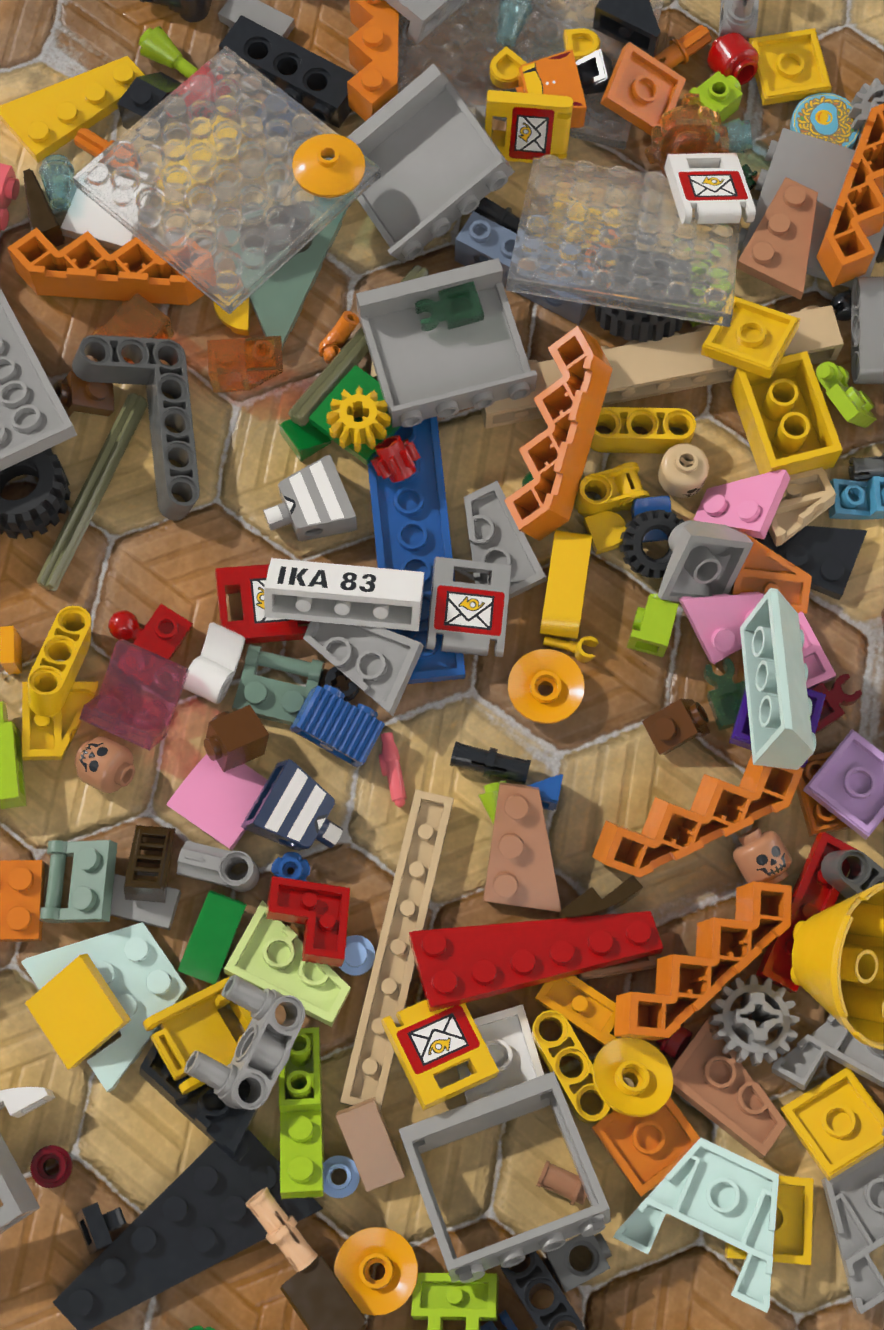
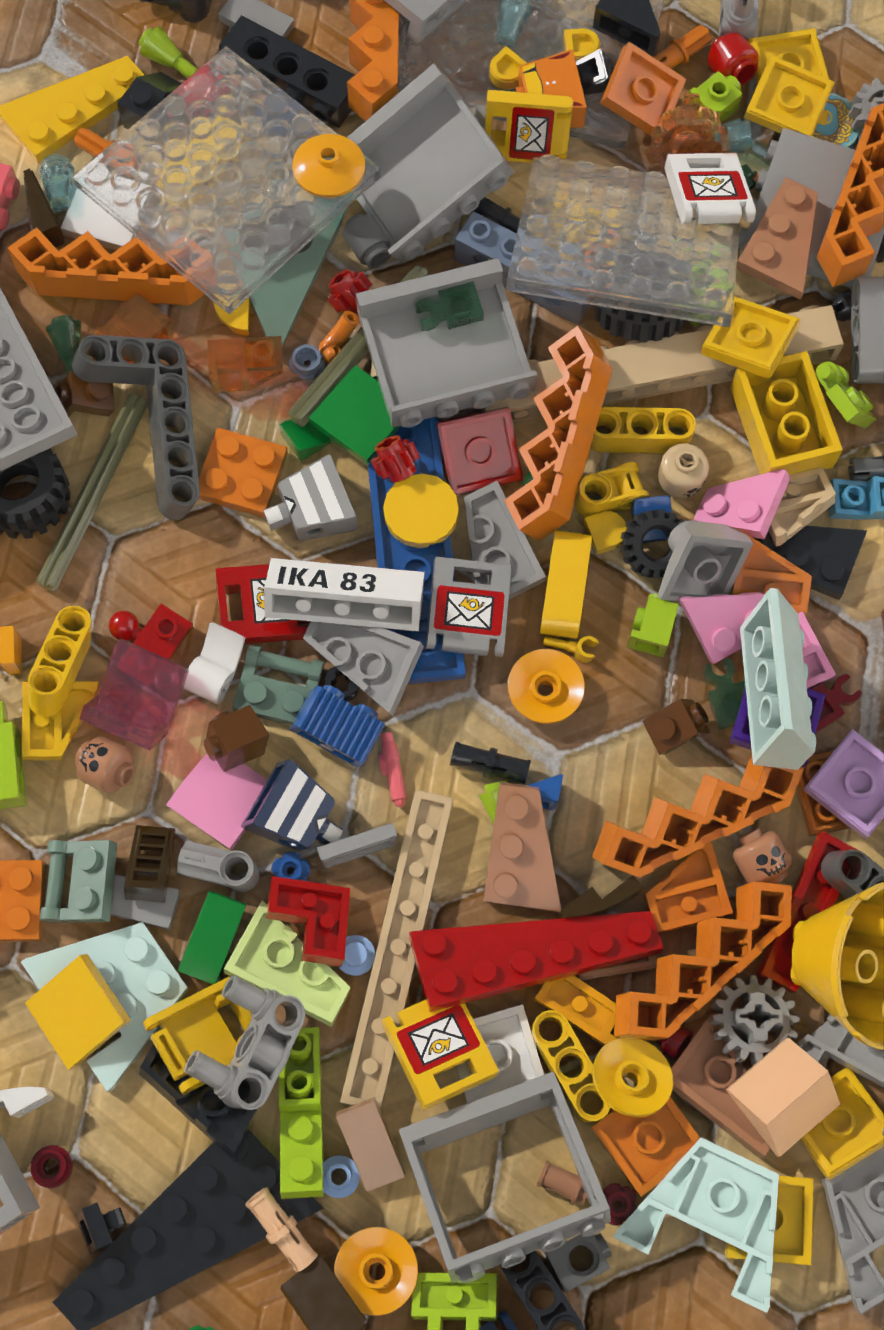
(66, 338): none -> clear green cone
(241, 472): none -> orange plate
(306, 353): none -> sand blue plate
(344, 290): none -> red gear
(353, 406): yellow gear -> none
(357, 846): none -> light grey tile
(367, 240): none -> dark grey brick
(421, 510): none -> yellow tile
(479, 450): none -> plate
(626, 1196): none -> dark red plate
(689, 893): none -> orange wing
(785, 1095): none -> light nougat slope
(788, 97): none -> yellow plate

